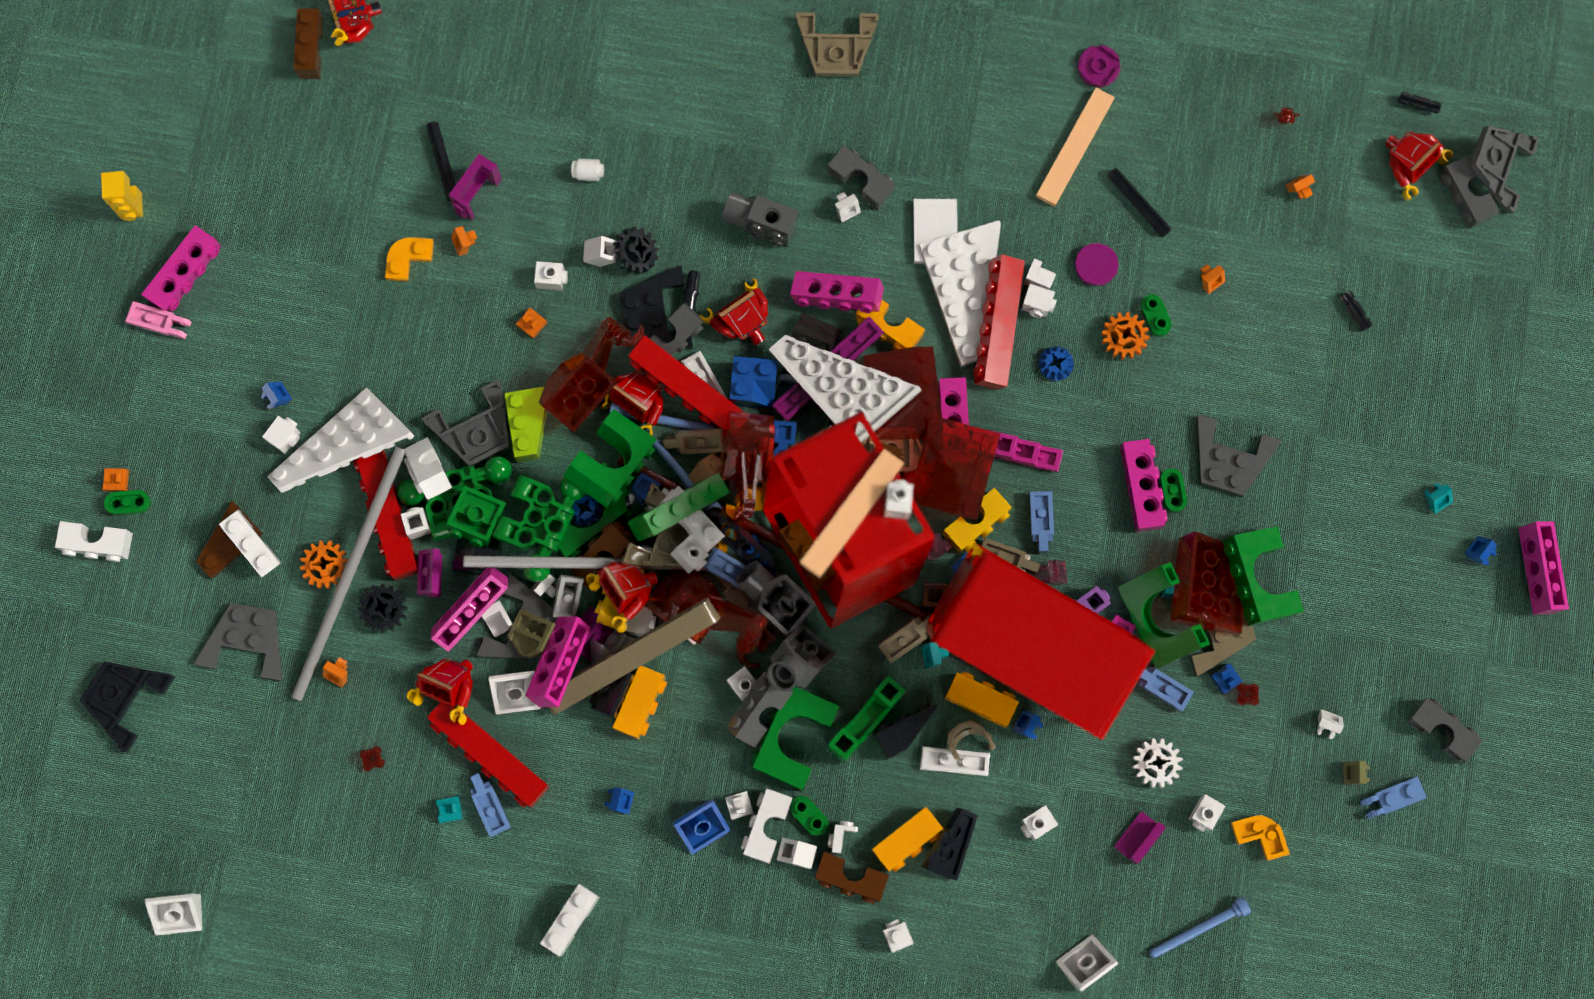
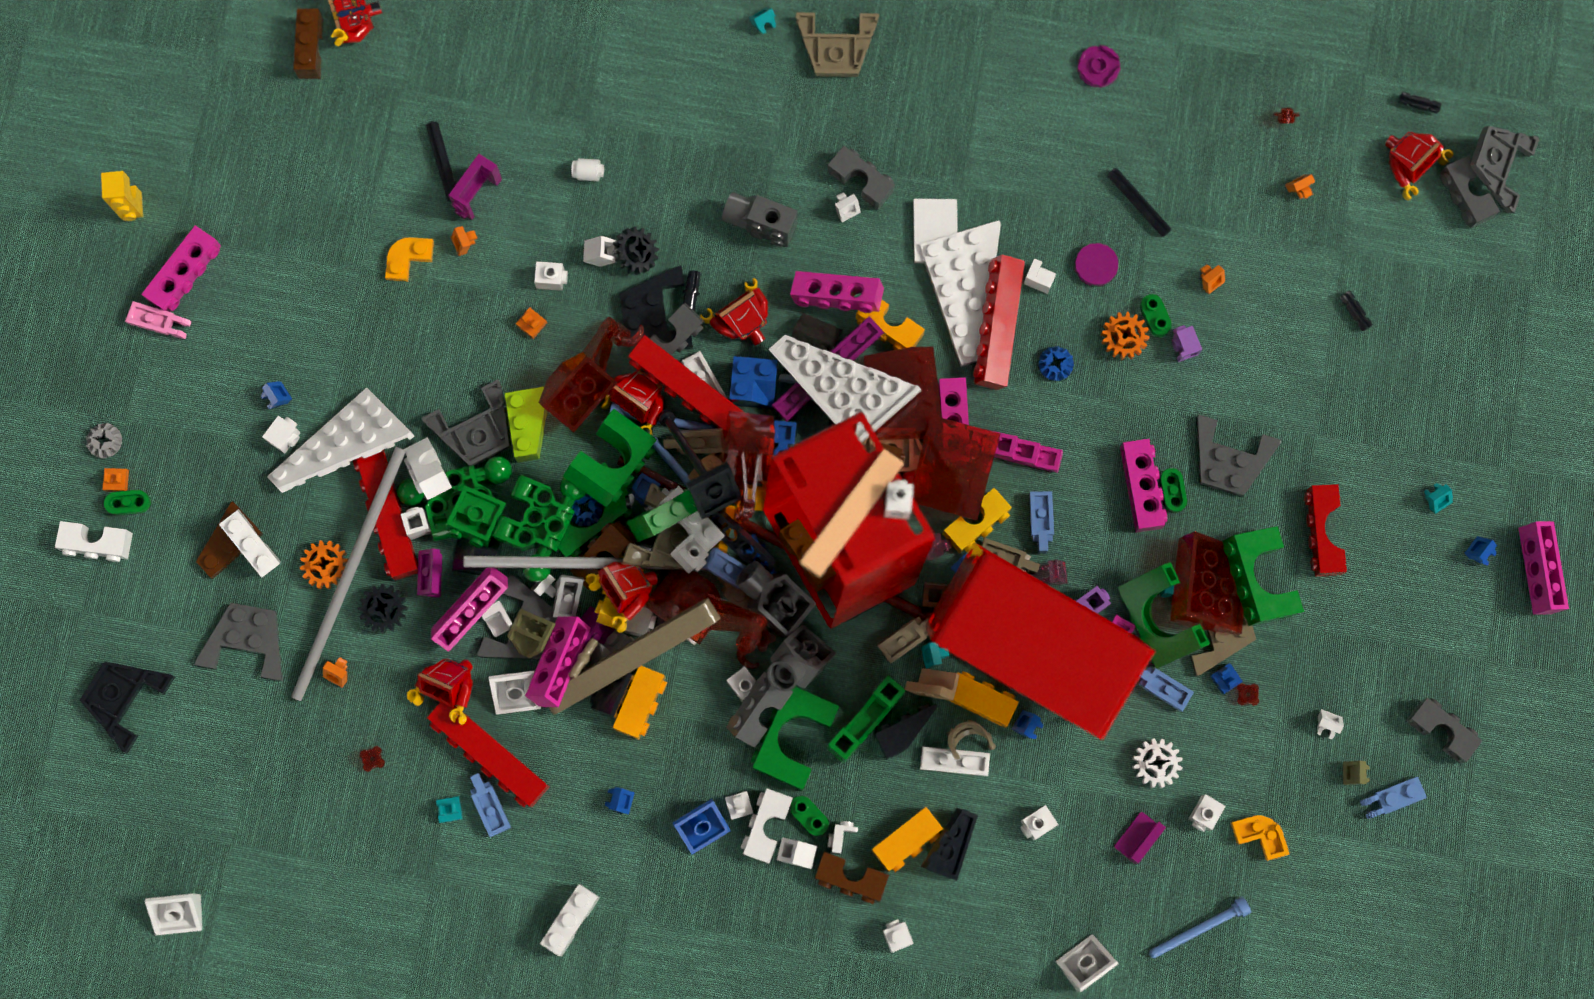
(108, 448): none -> light grey gear
(583, 659): none -> dark tan piece
(711, 489): none -> black tile
(762, 17): none -> teal tile
(934, 684): none -> tan panel
(1038, 301): white brick -> none
(1075, 147): light nougat tile -> none
(1186, 343): none -> medium lavender brick
(1327, 558): none -> red arch

